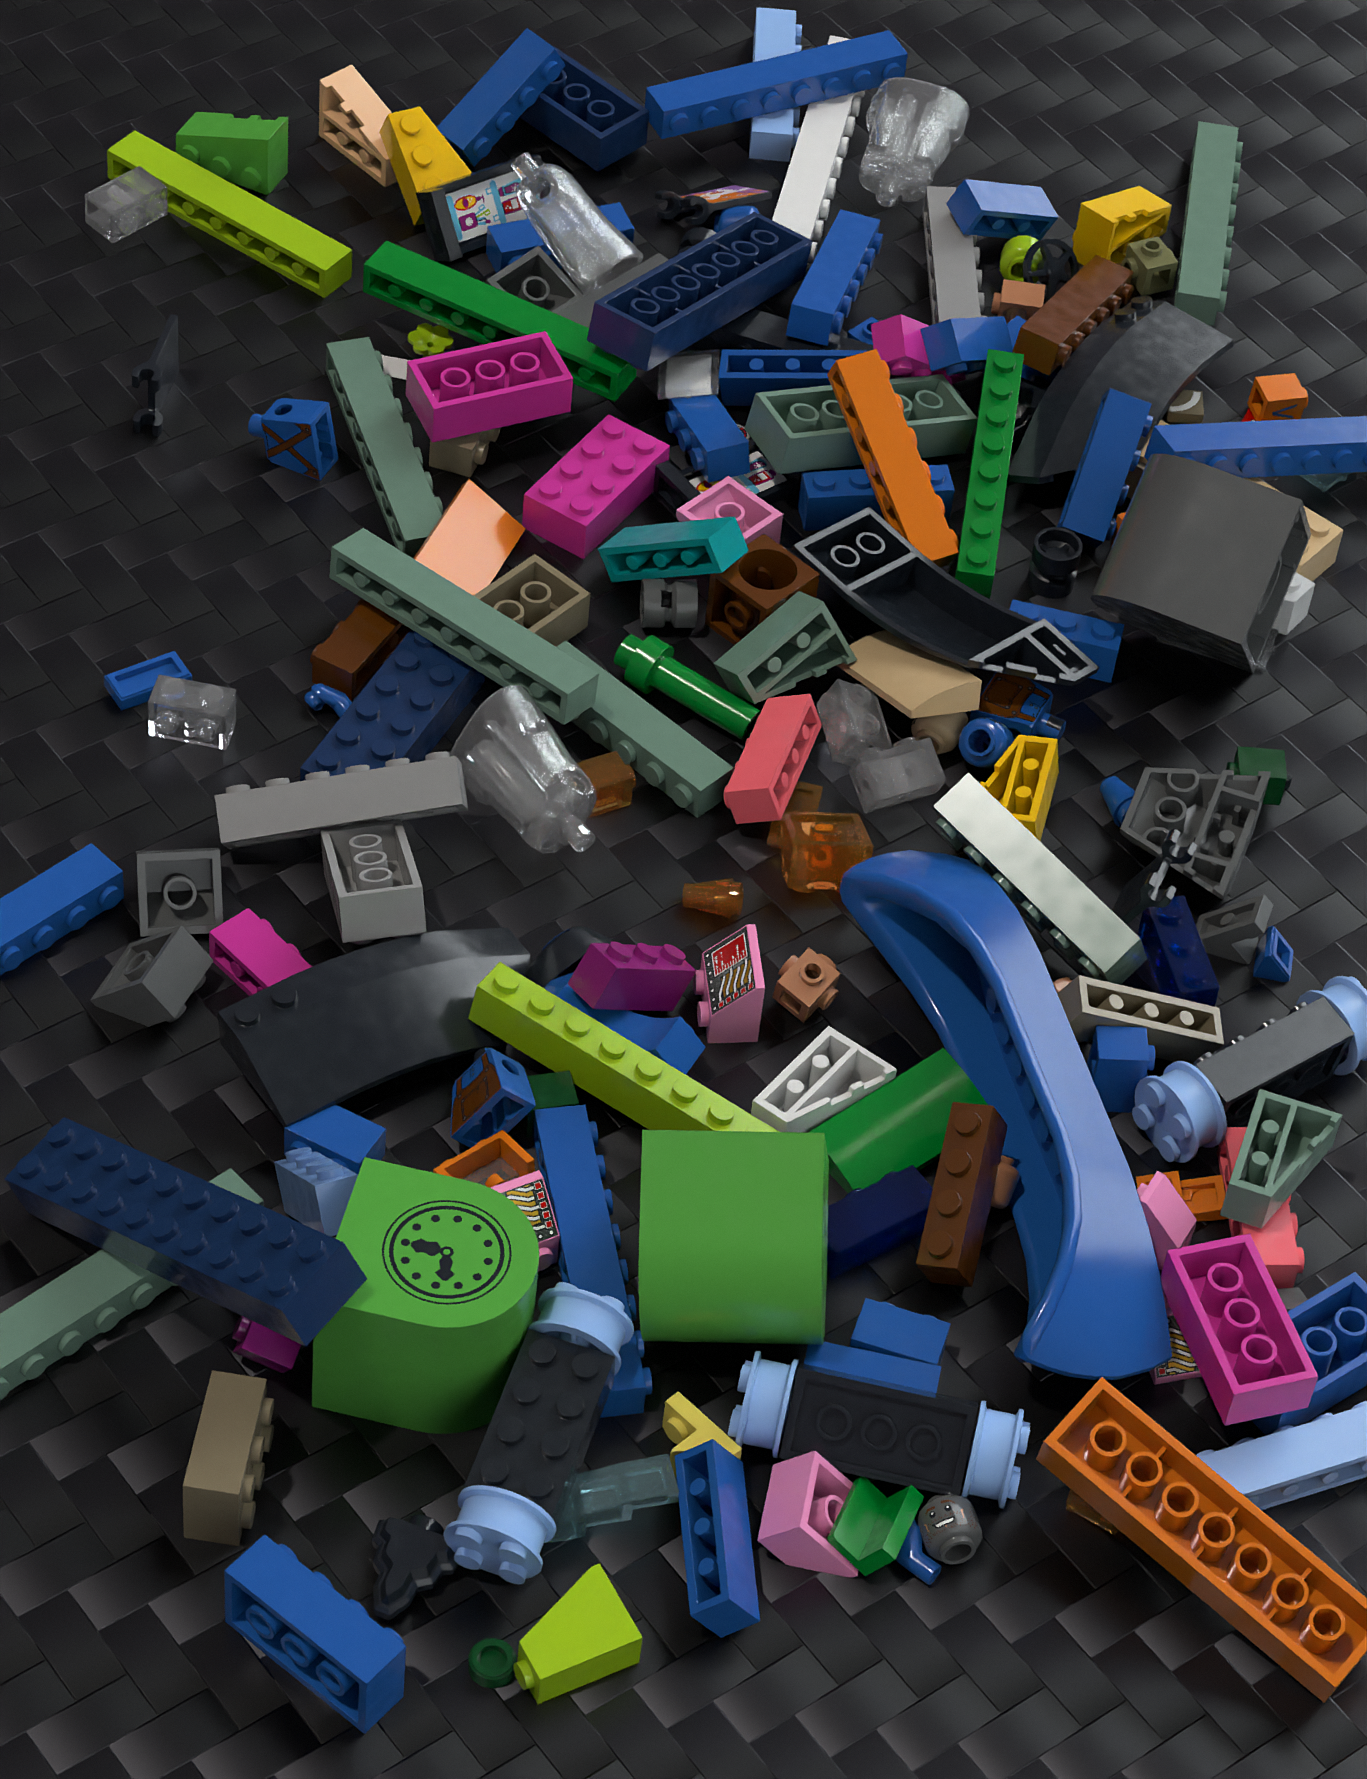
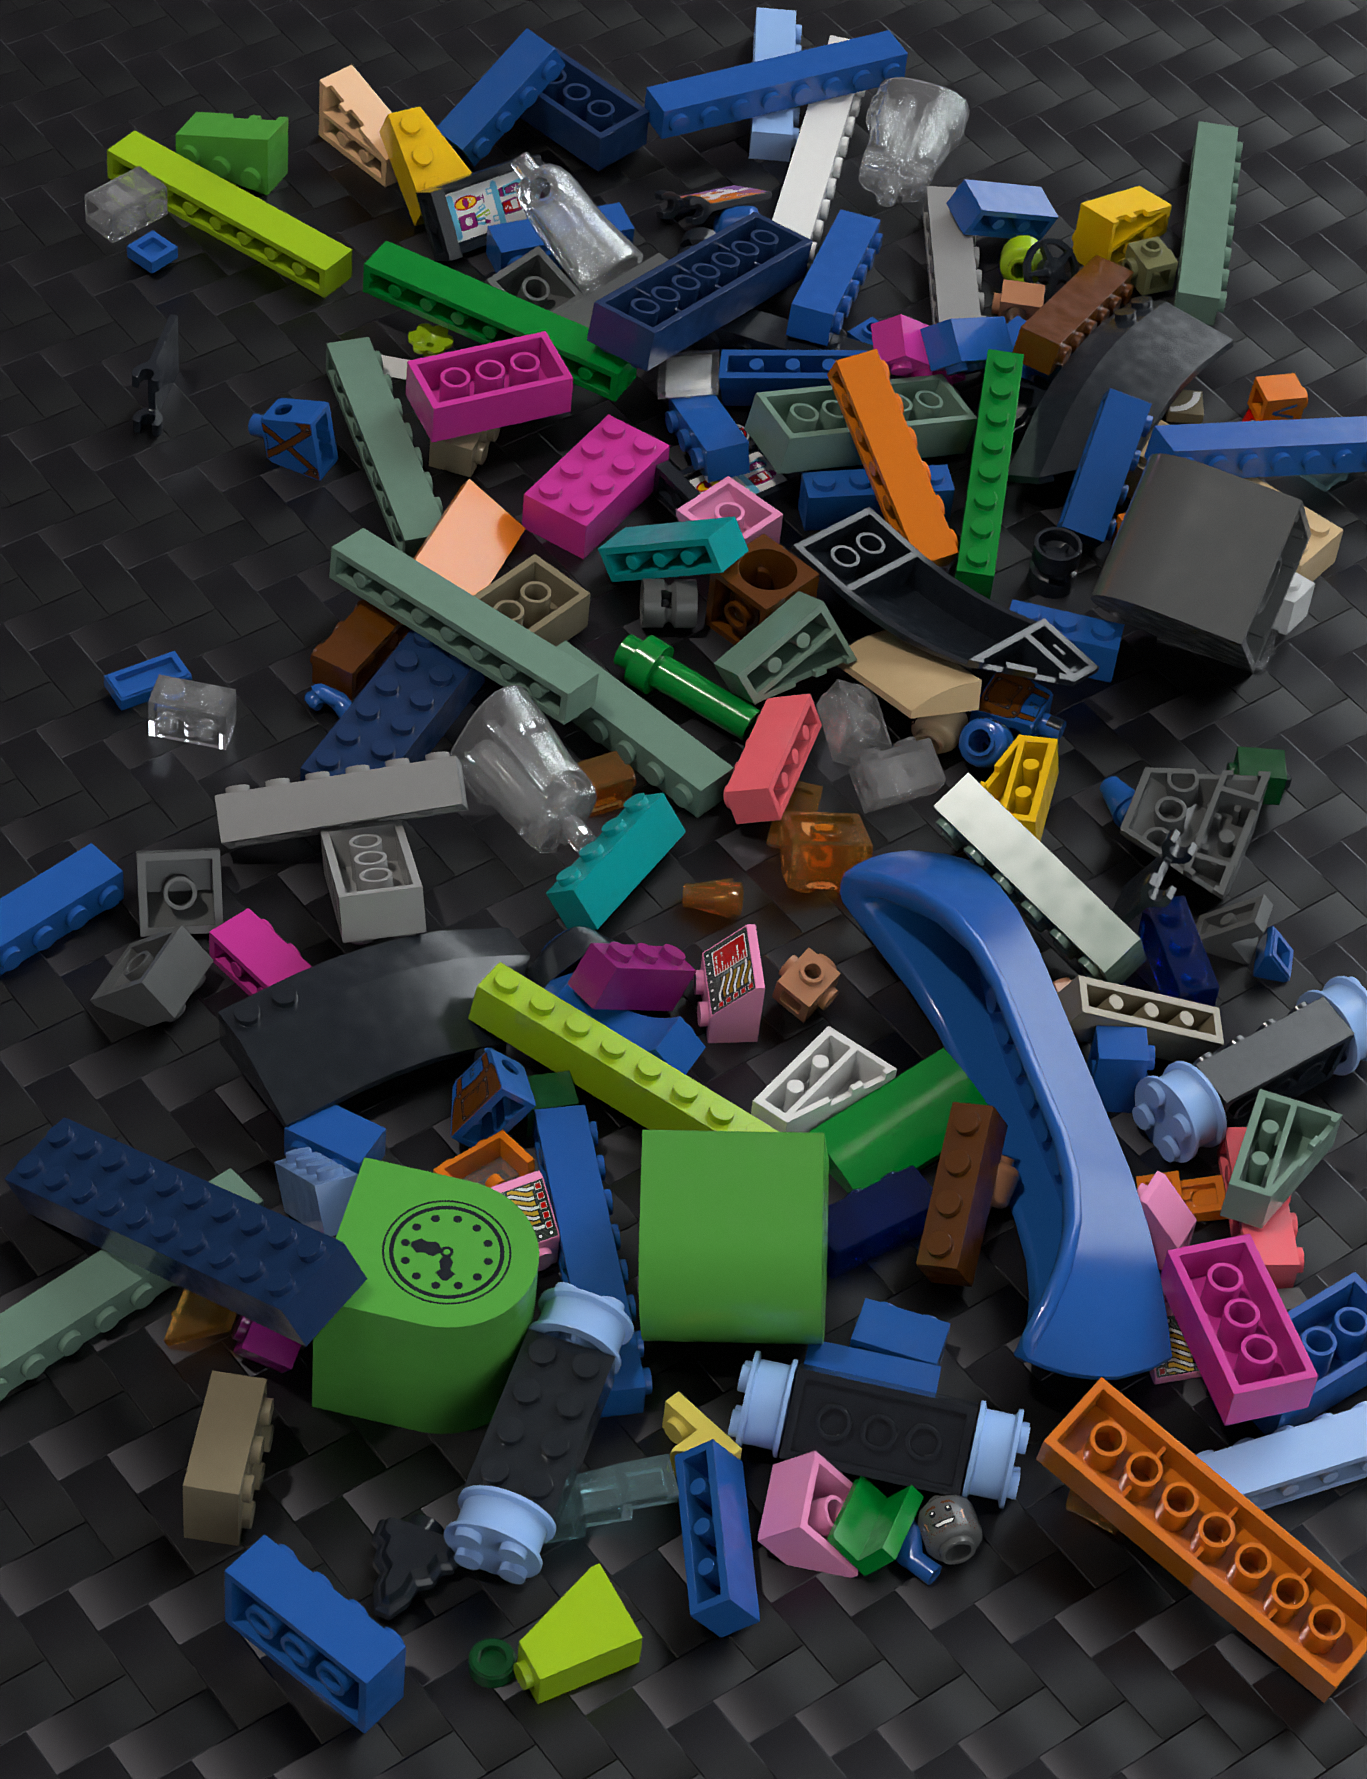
(152, 251): none -> blue plate
(197, 1319): none -> clear orange piece
(616, 861): none -> teal brick

